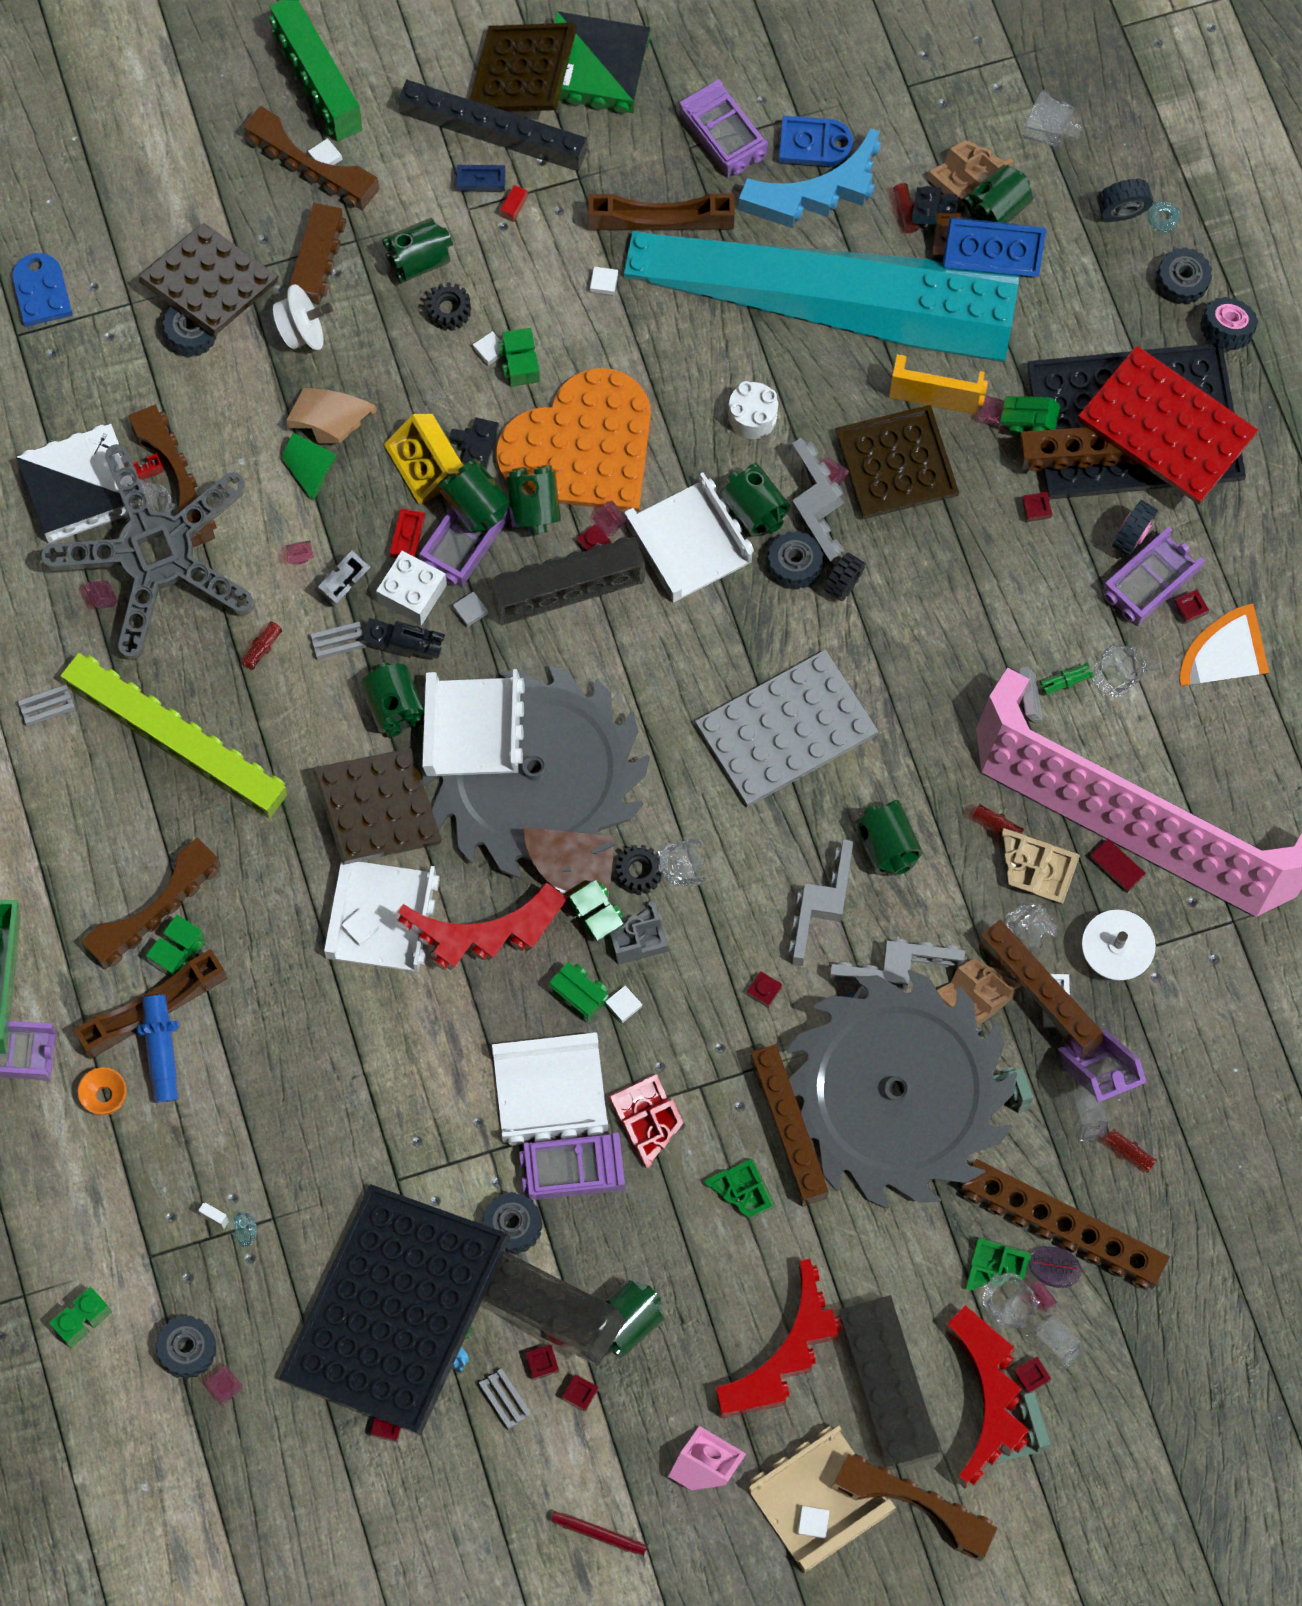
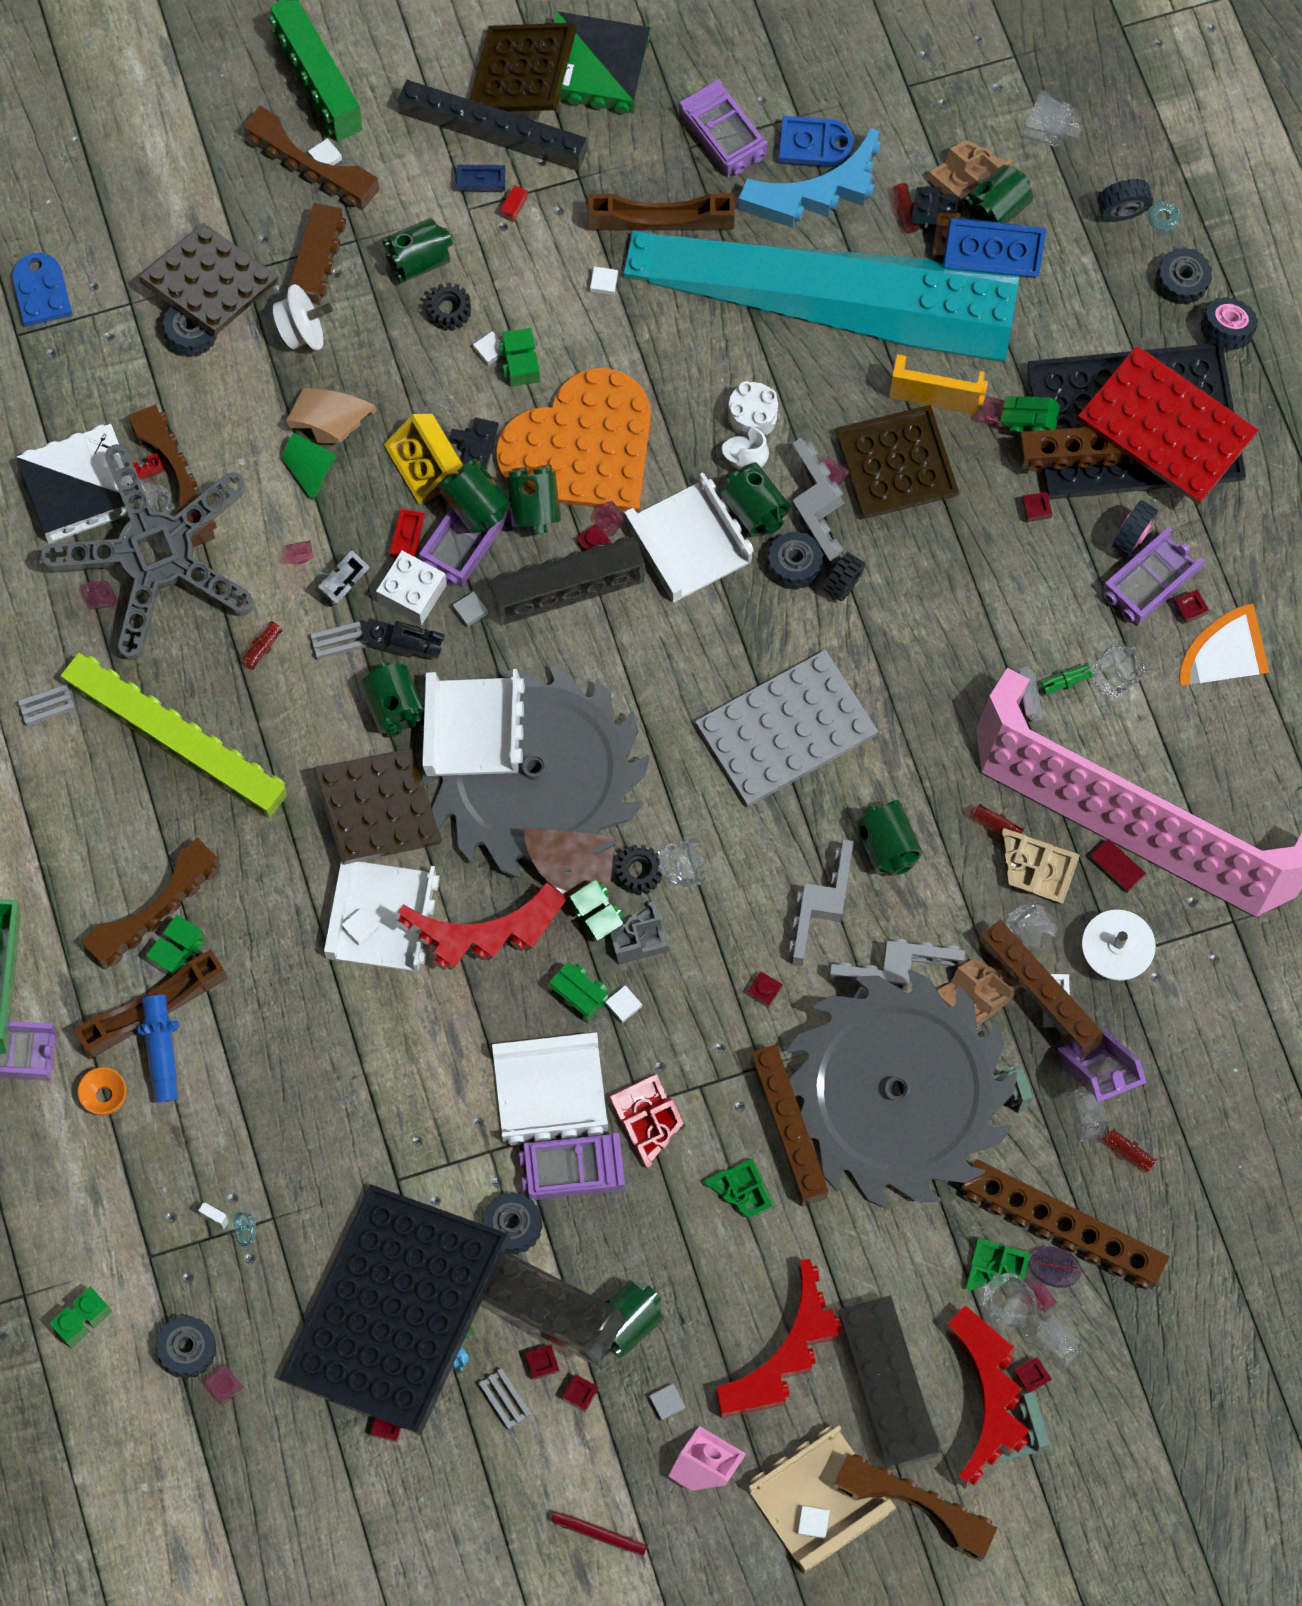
(667, 1402): none -> light grey tile
(746, 450): none -> white helmet

